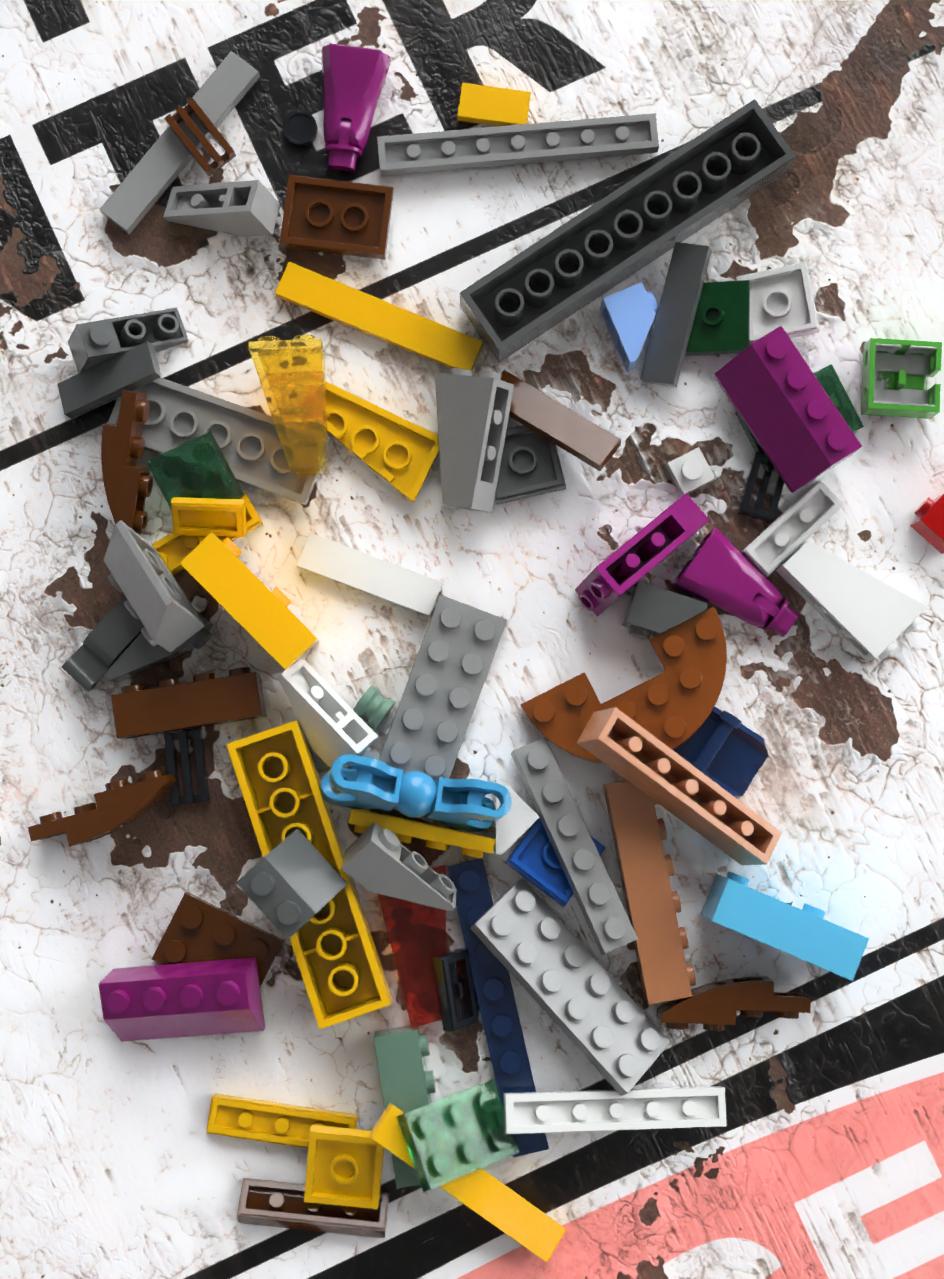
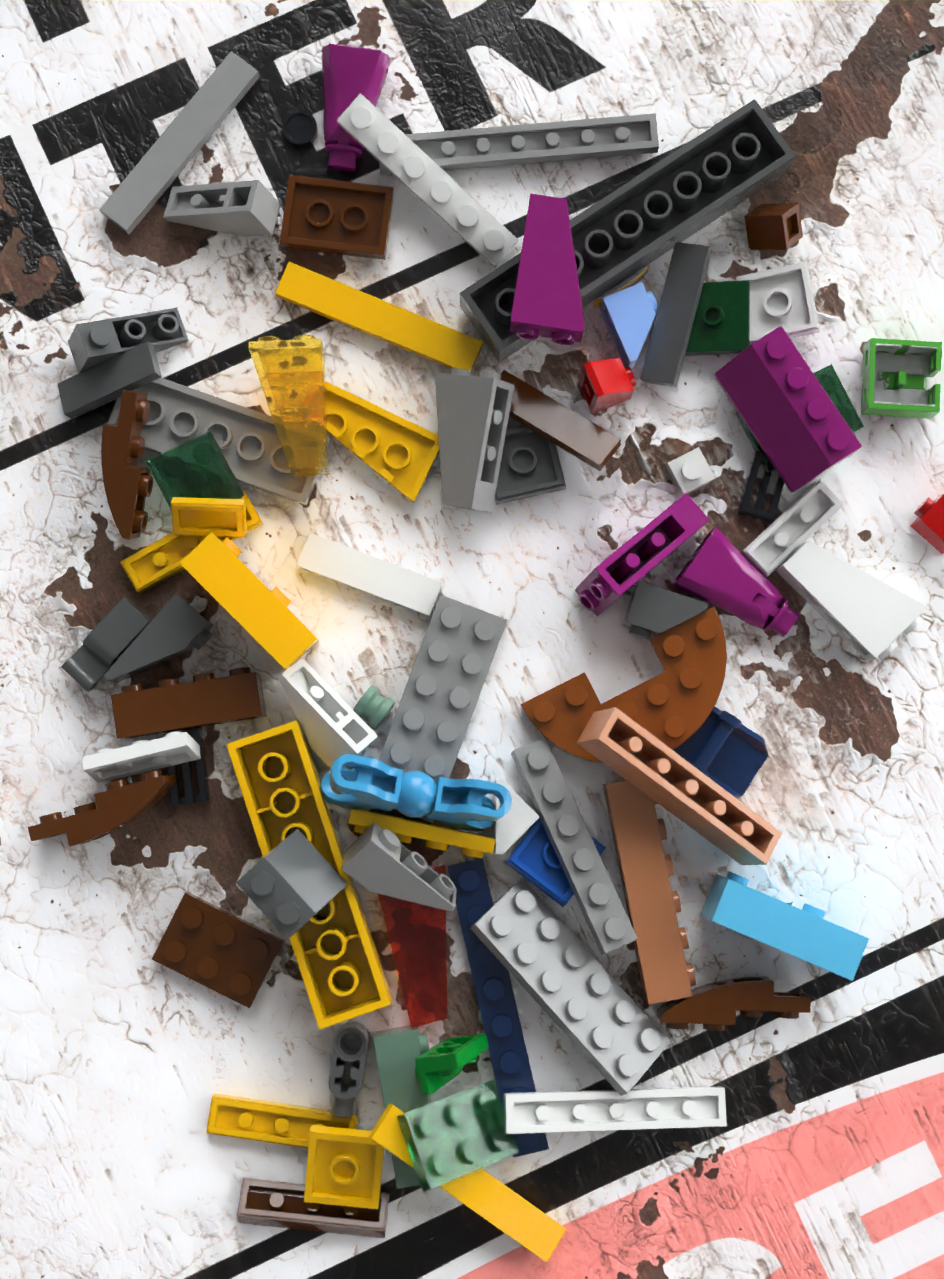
(141, 757): none -> white plate
(150, 589): light grey slope -> none
(183, 114): reddish brown tile -> none
(183, 999): magenta slope -> none
(343, 1095): none -> dark grey piece
(427, 180): none -> white plate
(446, 1060): none -> green bracket
(450, 990): black tile -> none
(493, 105): yellow tile -> none
(547, 279): none -> magenta slope
(597, 302): none -> yellow sticker
(606, 384): none -> red slope
(773, 226): none -> reddish brown panel

